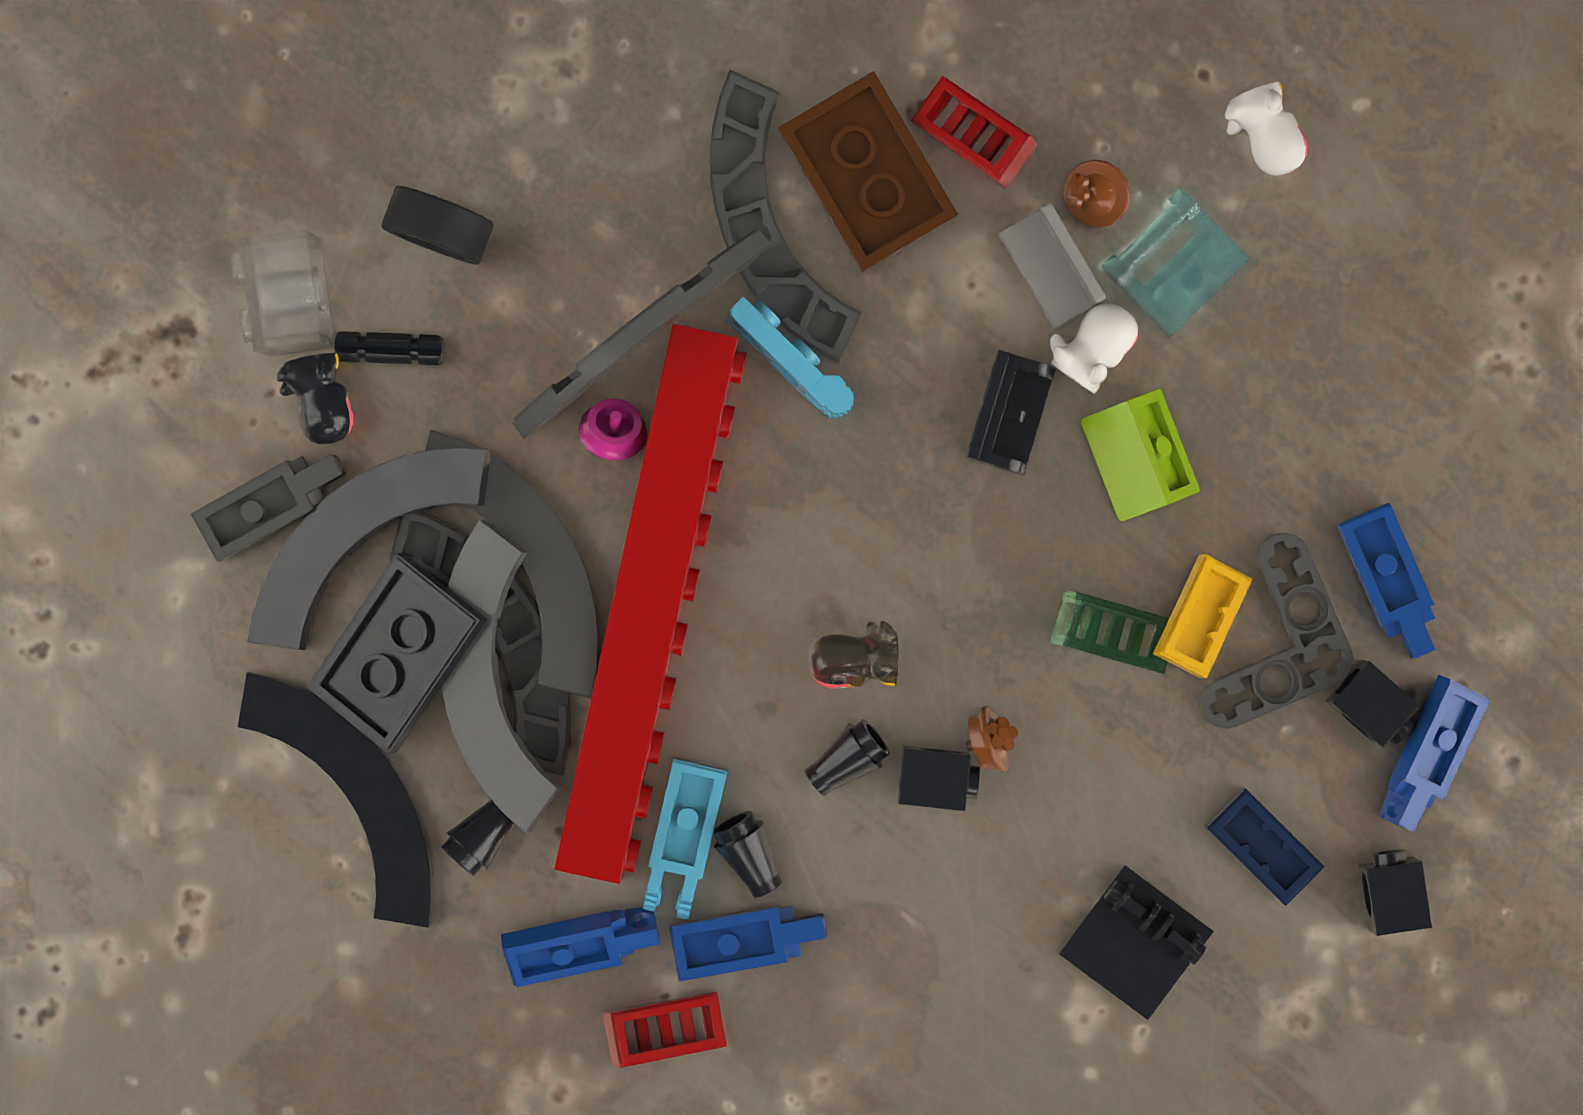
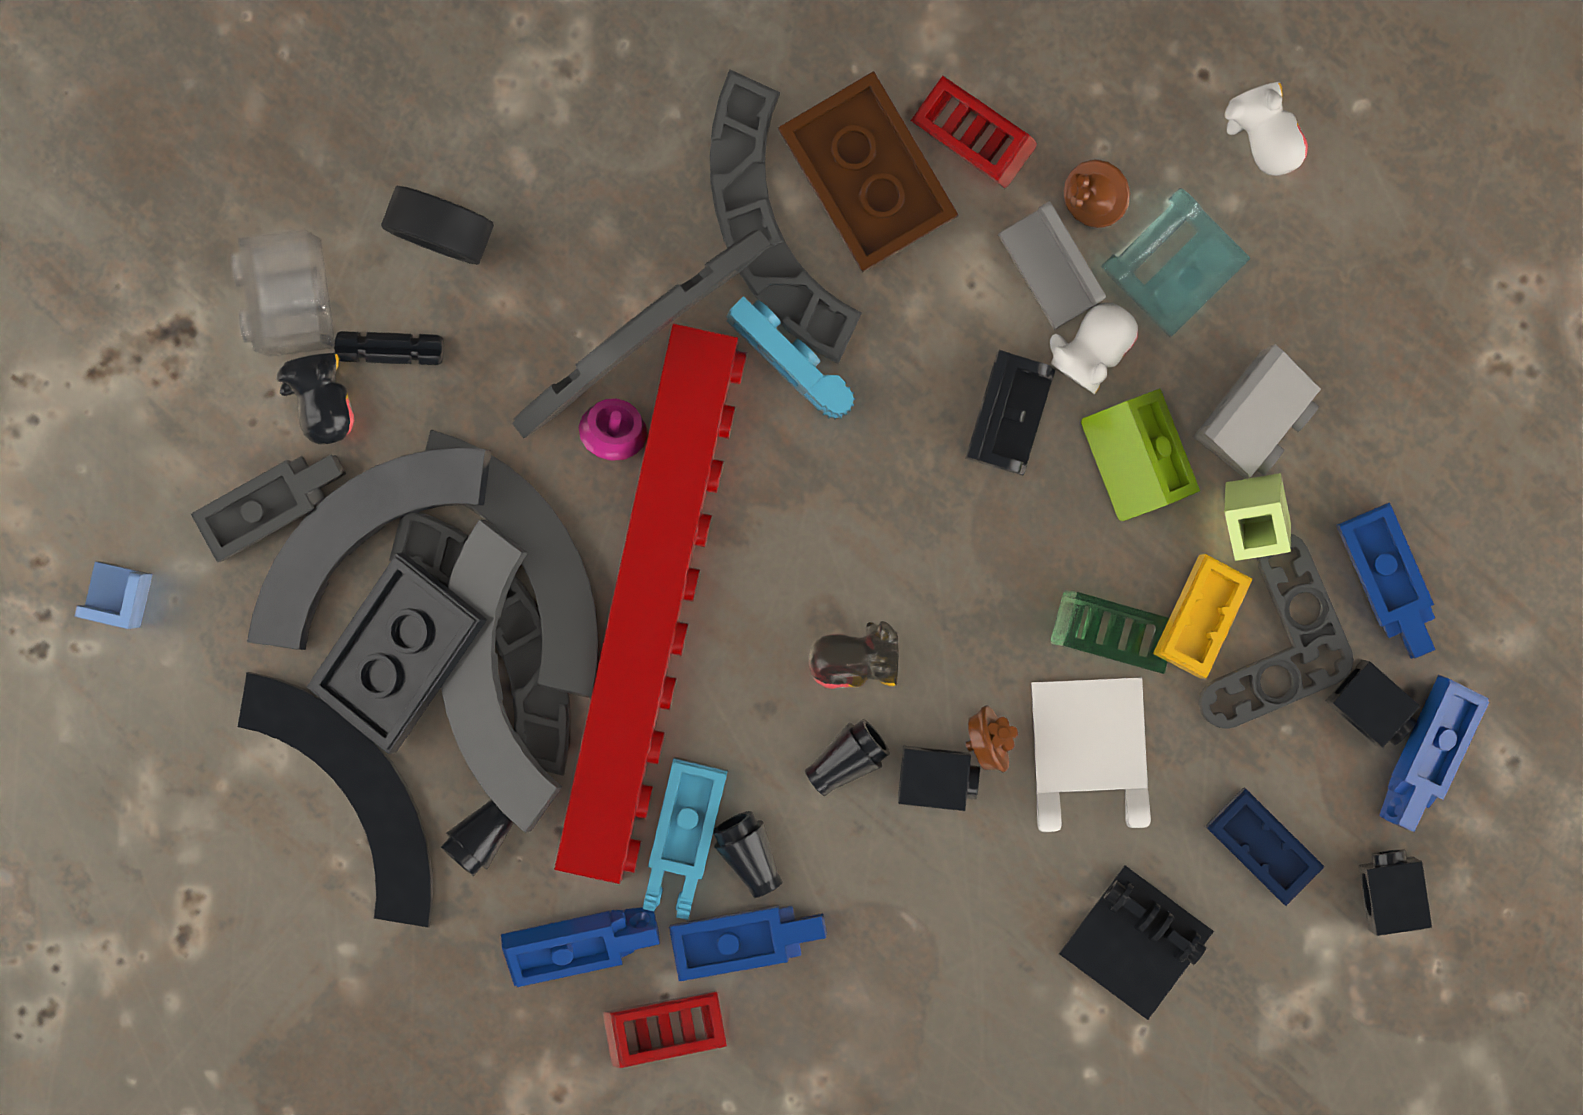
(116, 596): none -> light blue panel
(1090, 740): none -> white flag
(1257, 517): none -> yellowish green brick
(1259, 412): none -> light grey slope

